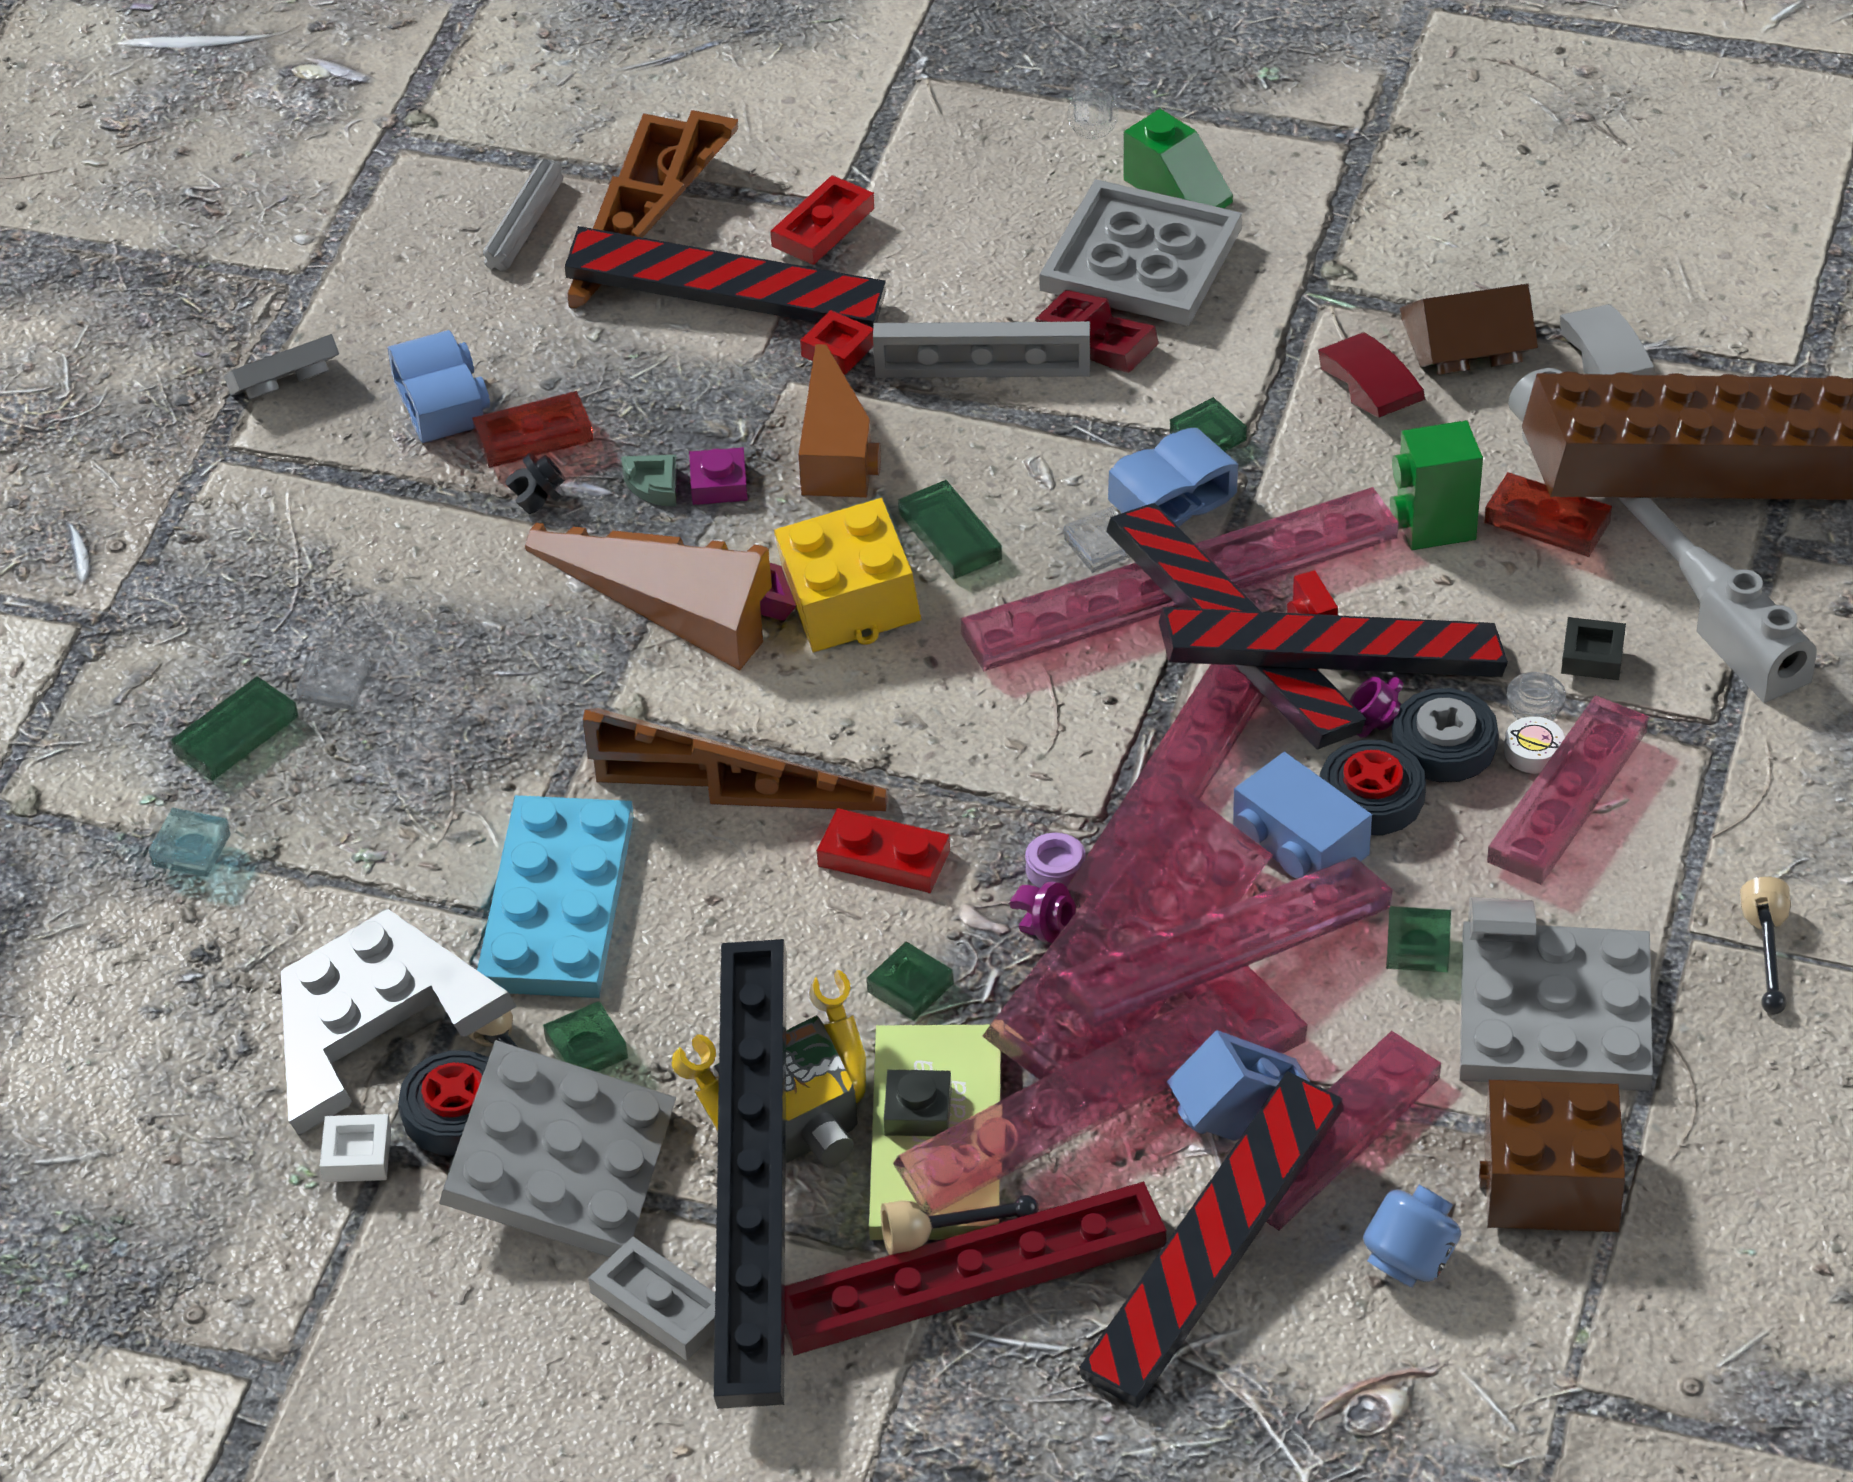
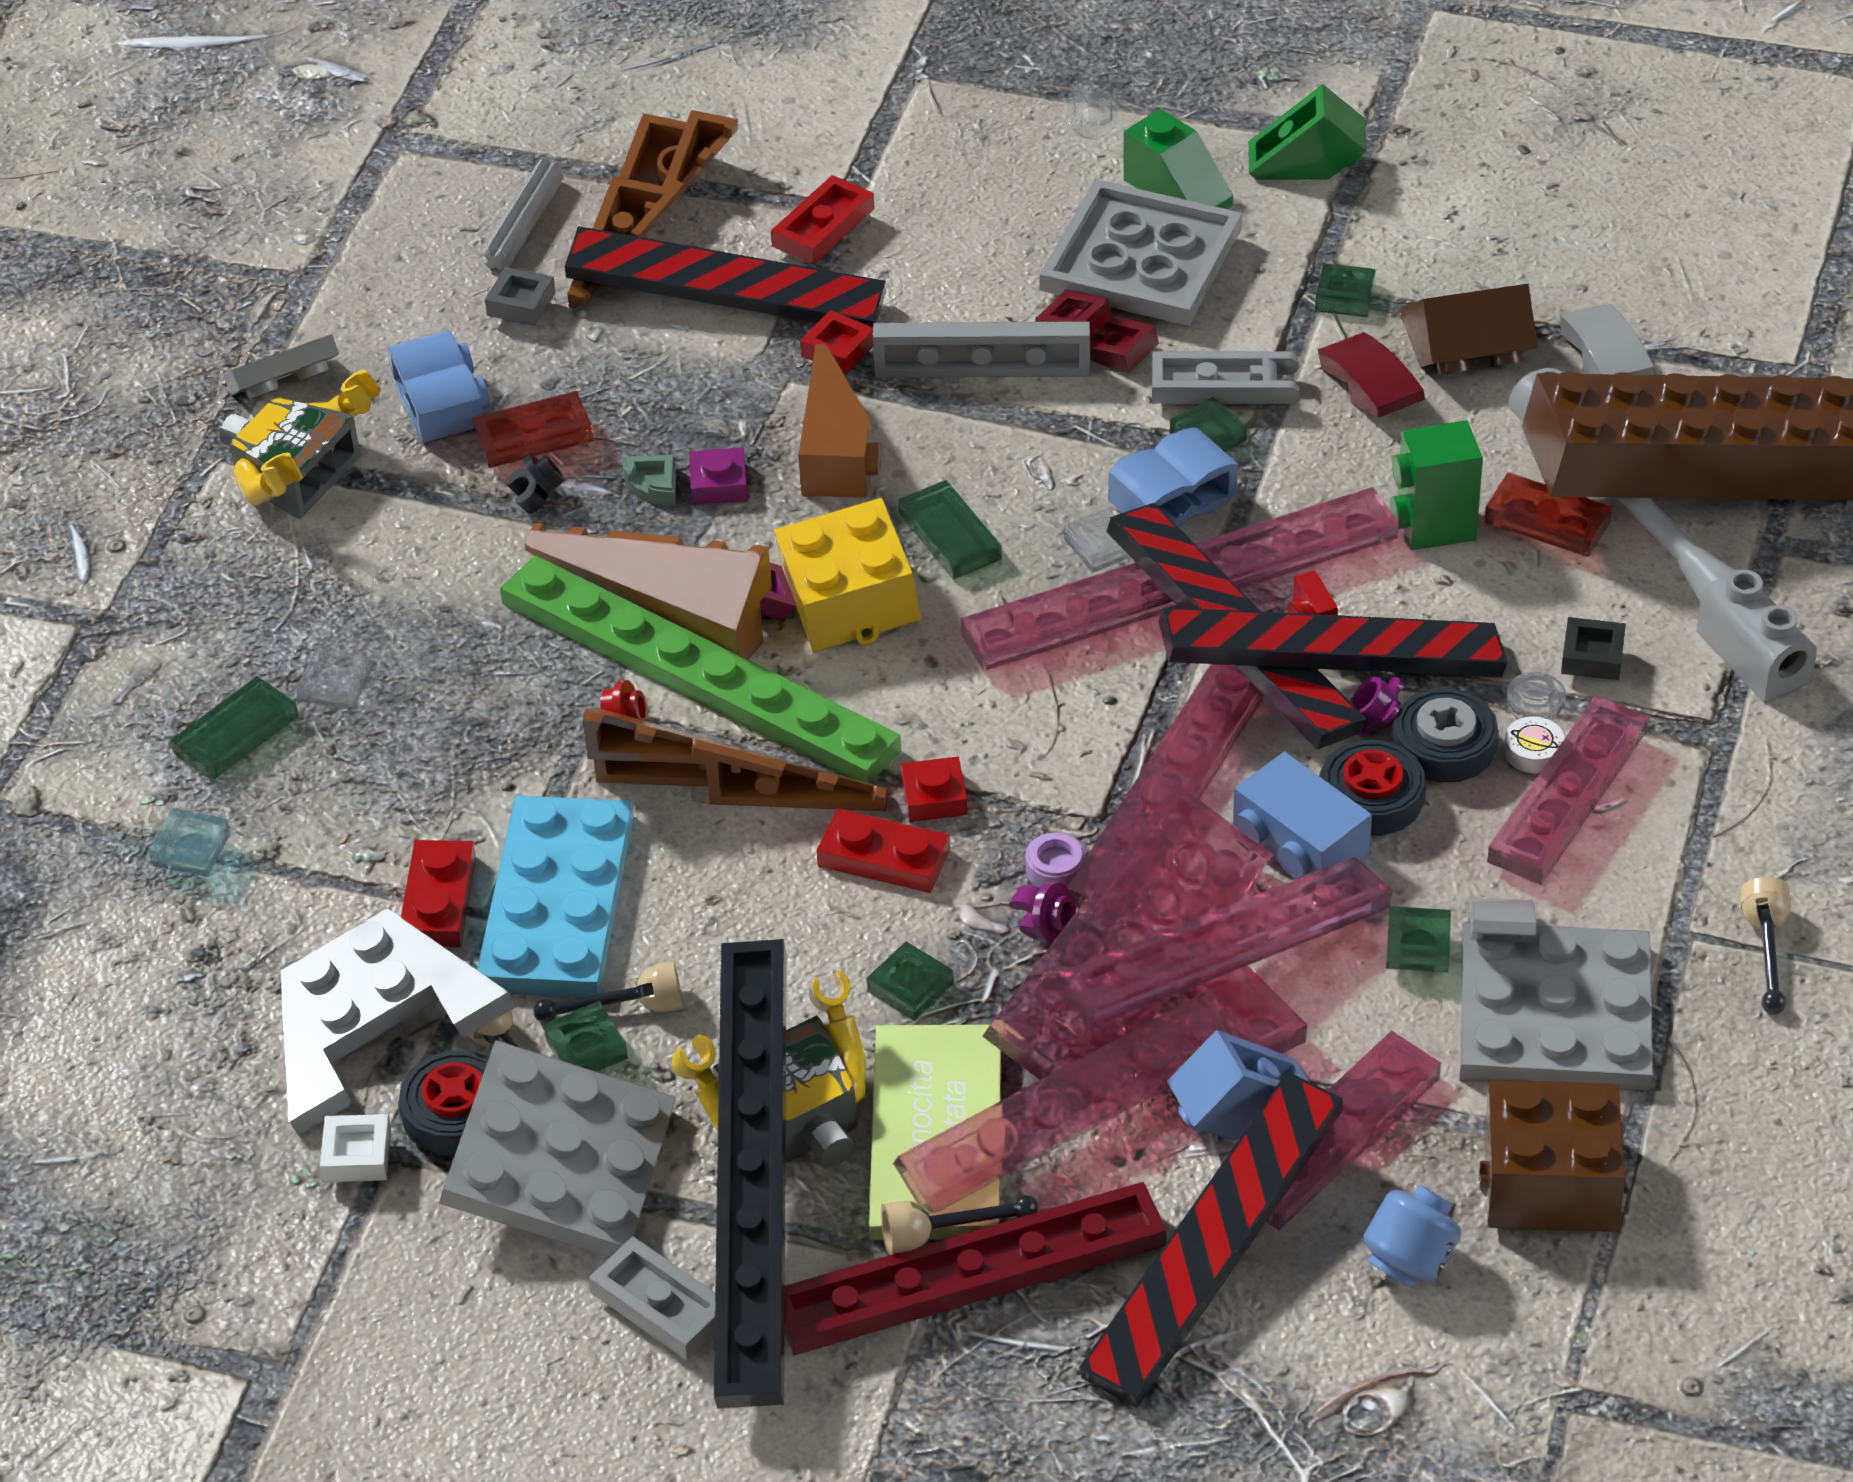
(297, 449): none -> torso
(439, 889): none -> red plate
(520, 296): none -> dark grey plate
(625, 700): none -> red plate
(656, 989): none -> hinge
(702, 670): none -> bright green plate
(917, 1102): pearl dark grey plate -> none
(934, 789): none -> red plate
(1225, 375): none -> light grey hinge
(1309, 140): none -> green slope
(1345, 290): none -> clear green tile

